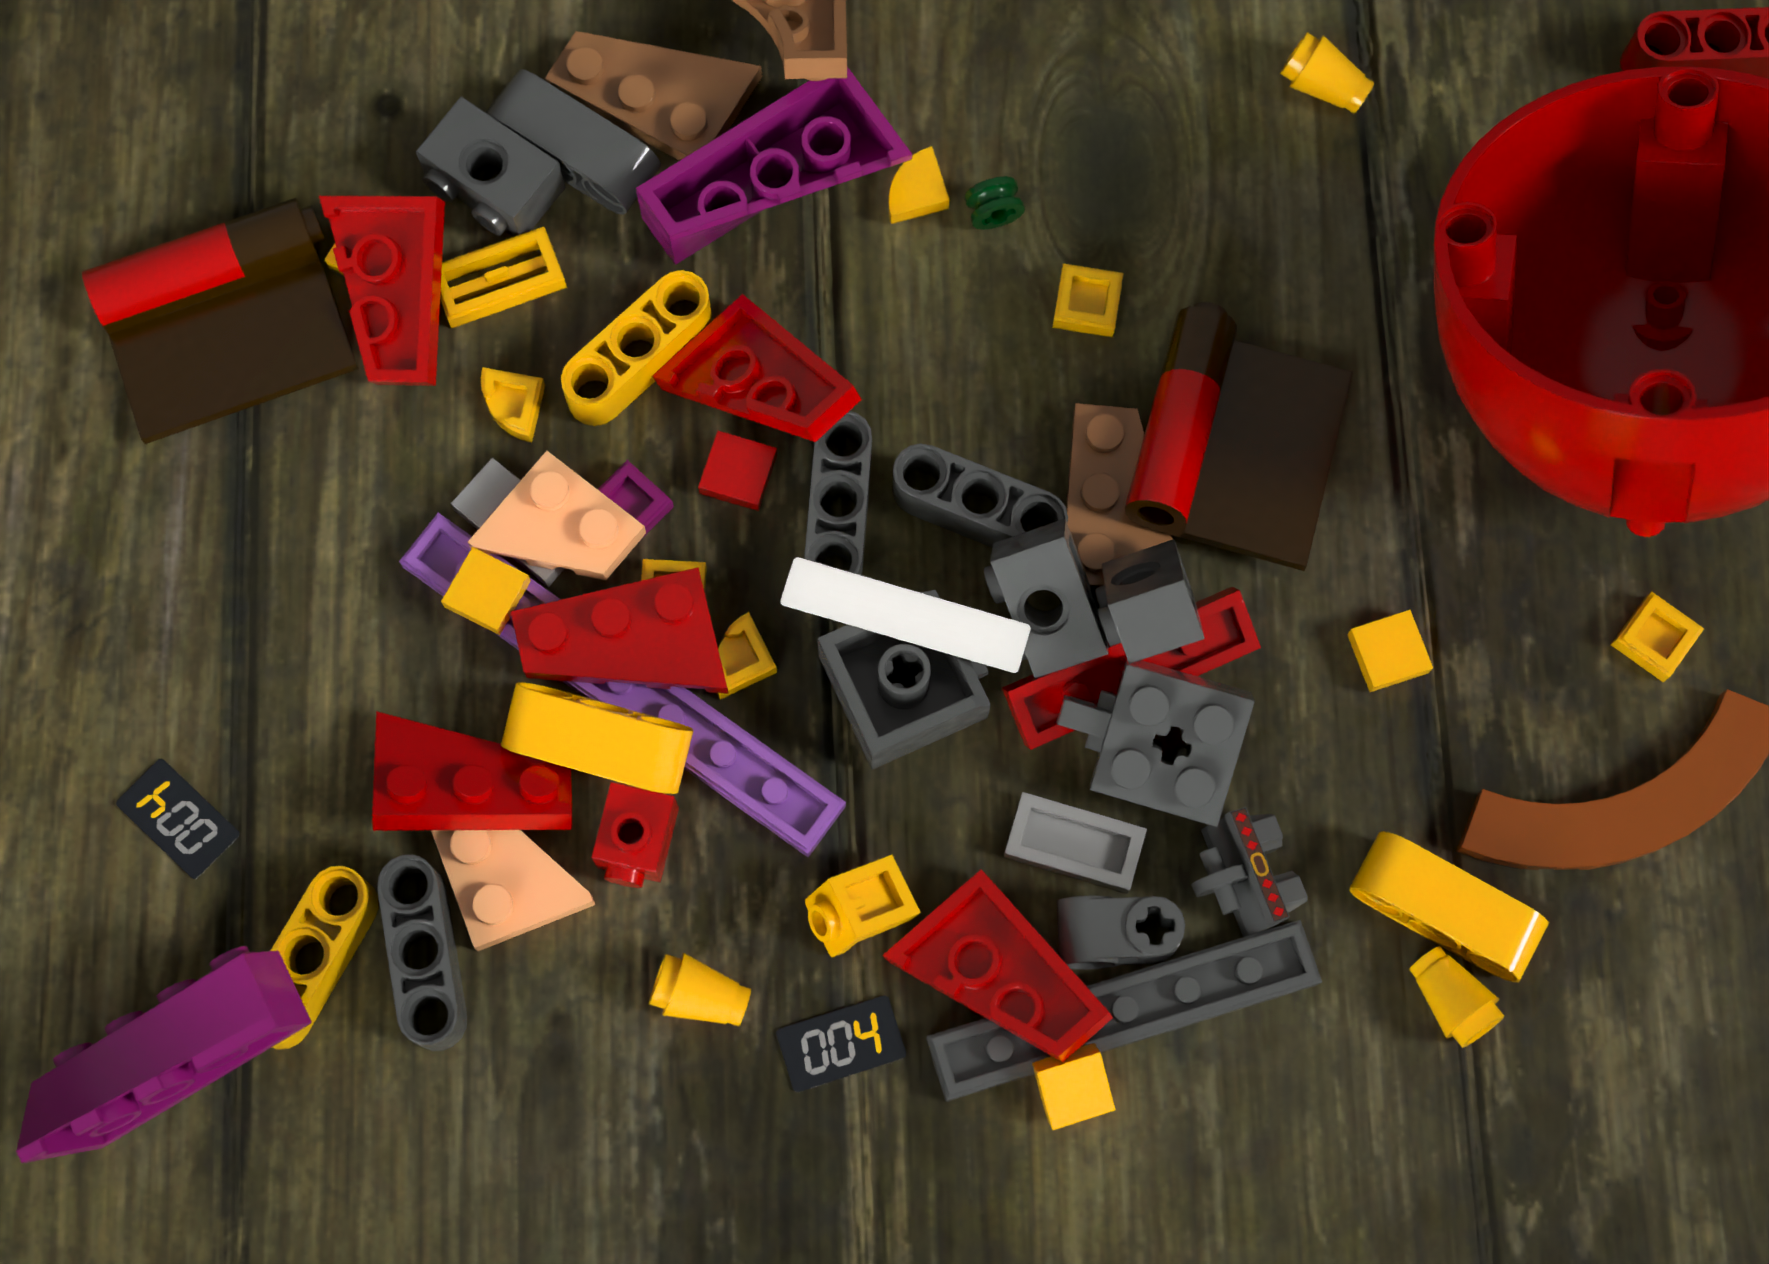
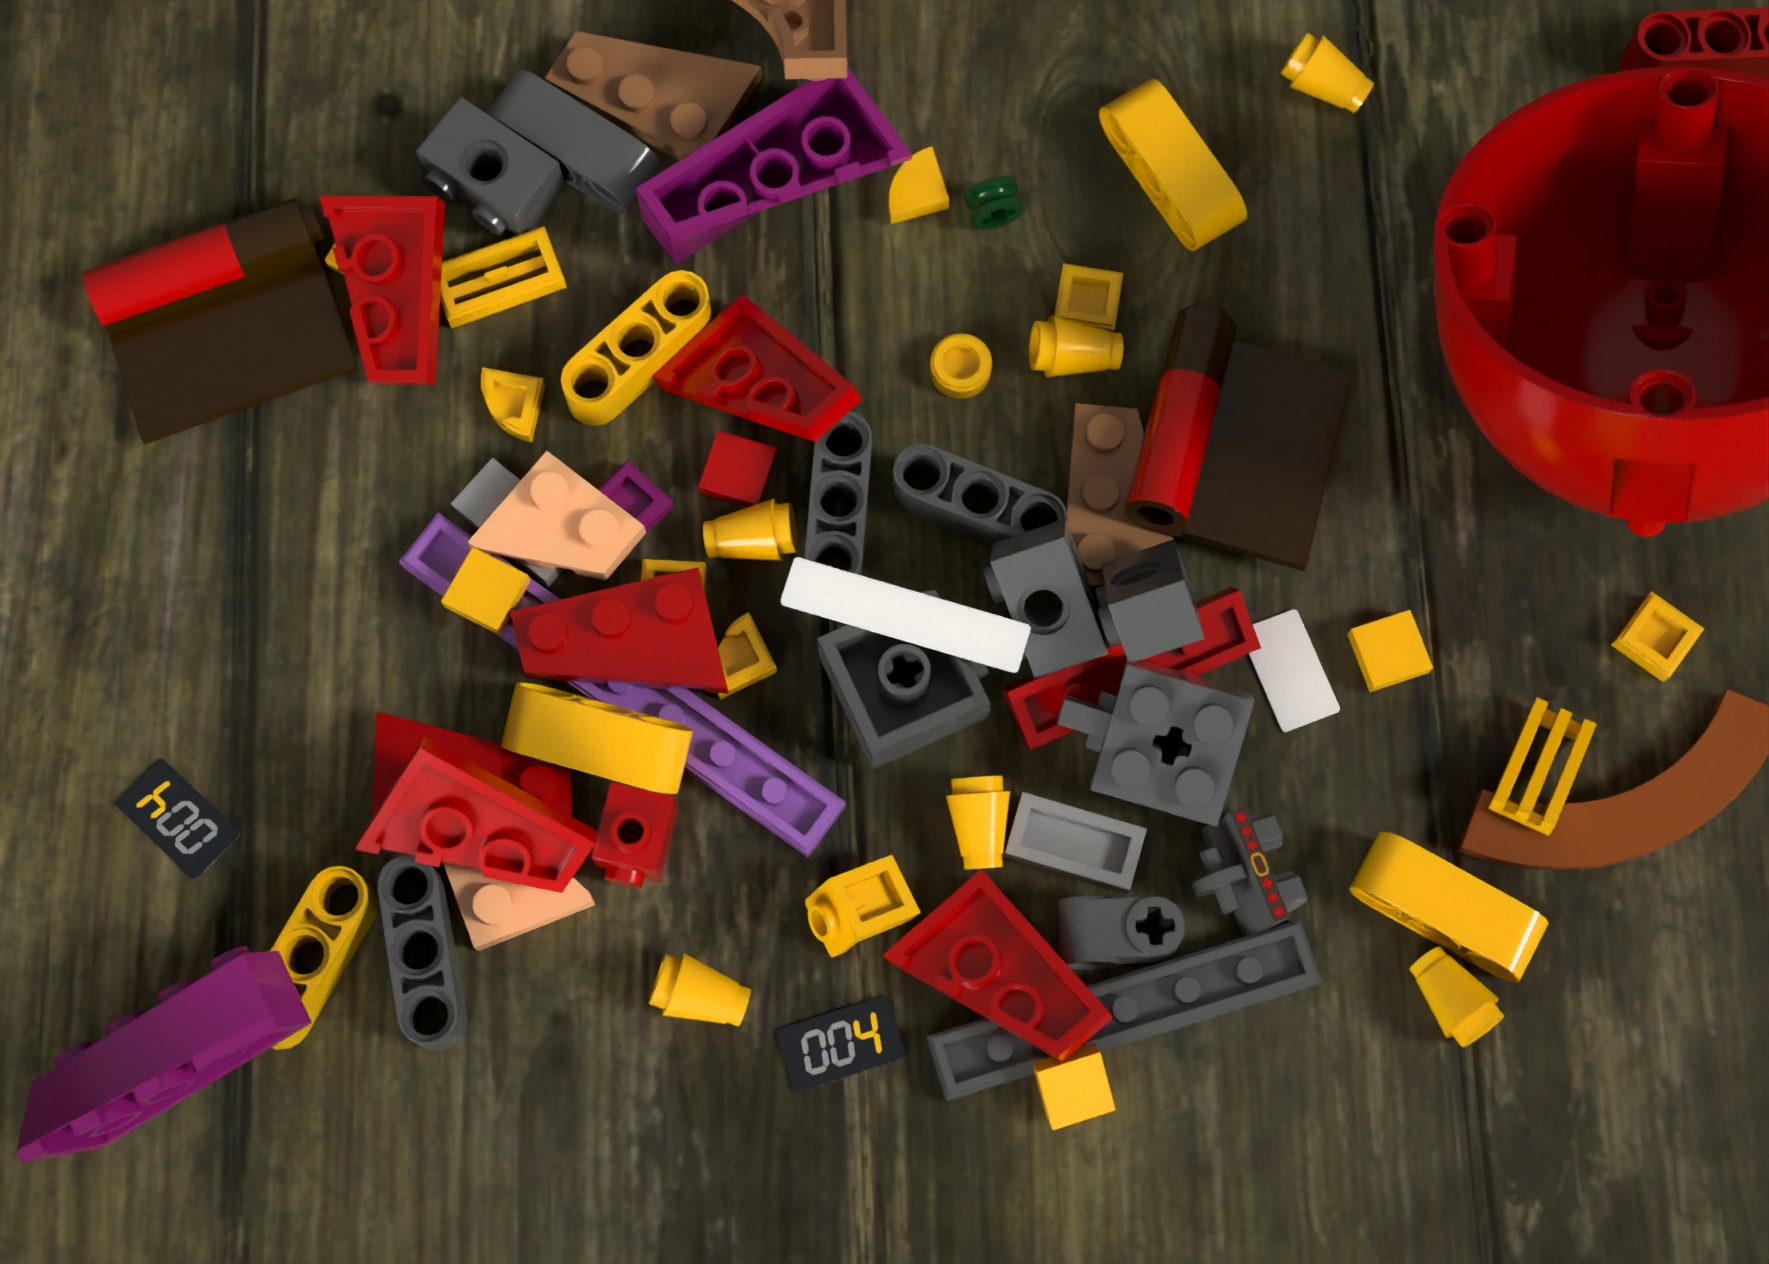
(474, 819): none -> red wing
(754, 532): none -> yellow cone
(960, 366): none -> yellow tile
(979, 819): none -> yellow cone
(1073, 348): none -> yellow cone
(1173, 164): none -> yellow beam
(1292, 672): none -> white sticker
(1559, 726): none -> yellow tile

